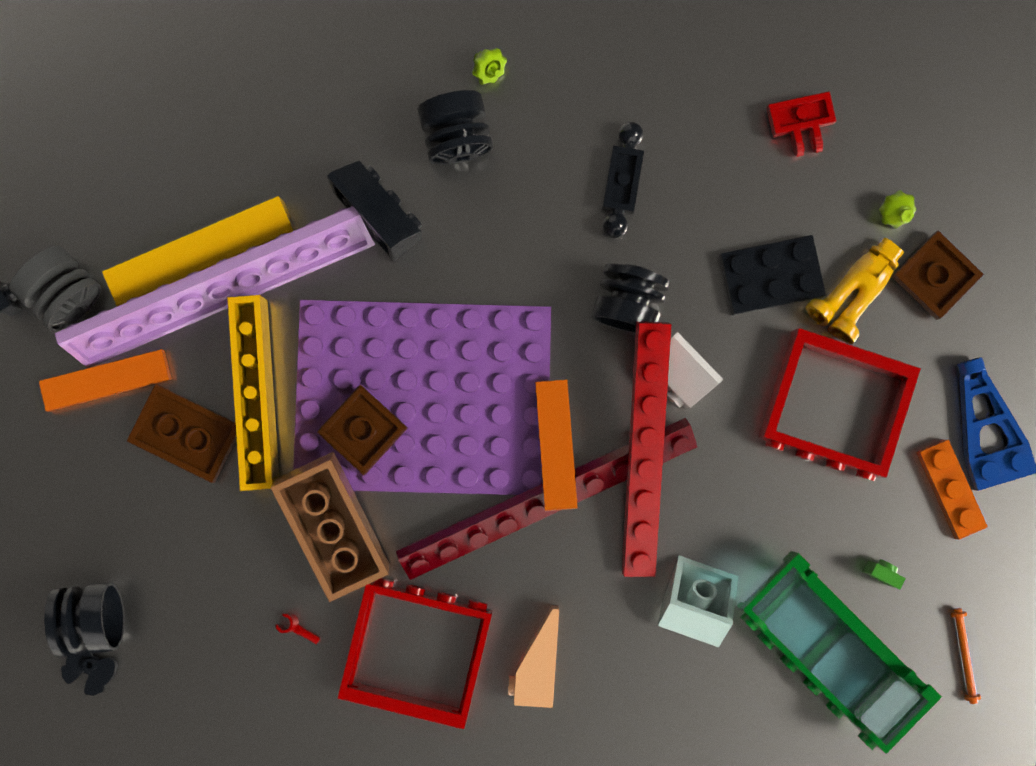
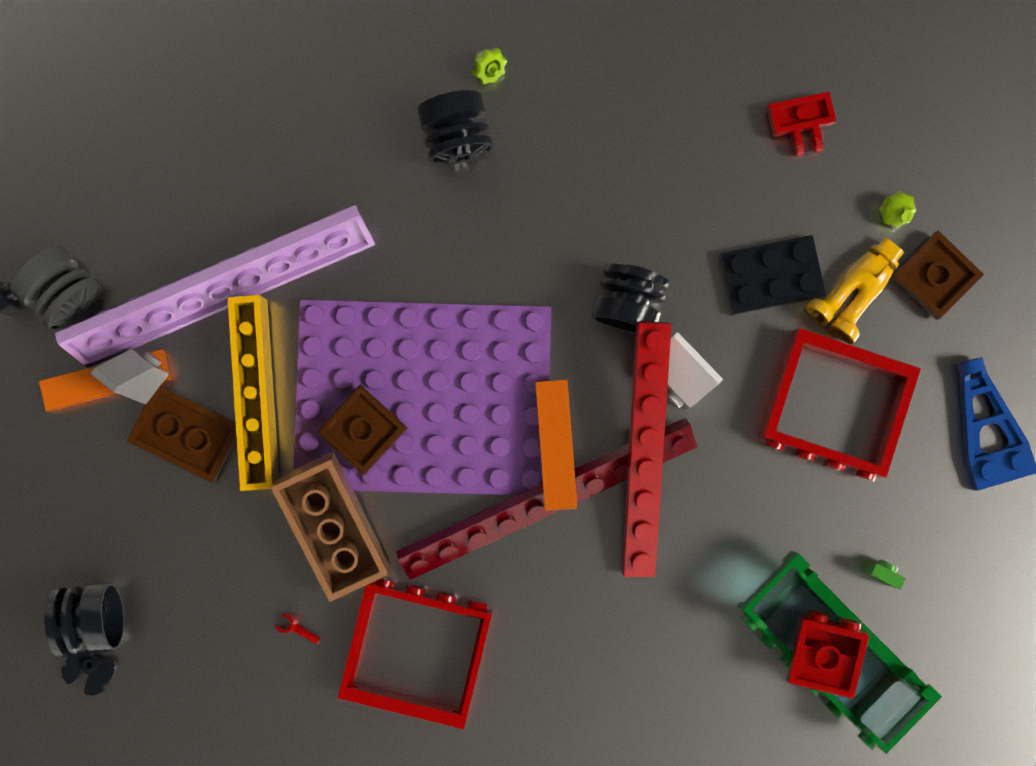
(132, 375): none -> light grey slope
(198, 250): yellow brick -> none
(379, 208): black slope -> none
(536, 669): light nougat slope -> none
(623, 179): black plate -> none
(699, 601): light aqua slope -> none
(827, 654): none -> red plate
(951, 489): orange plate -> none
(959, 616): orange axle -> none

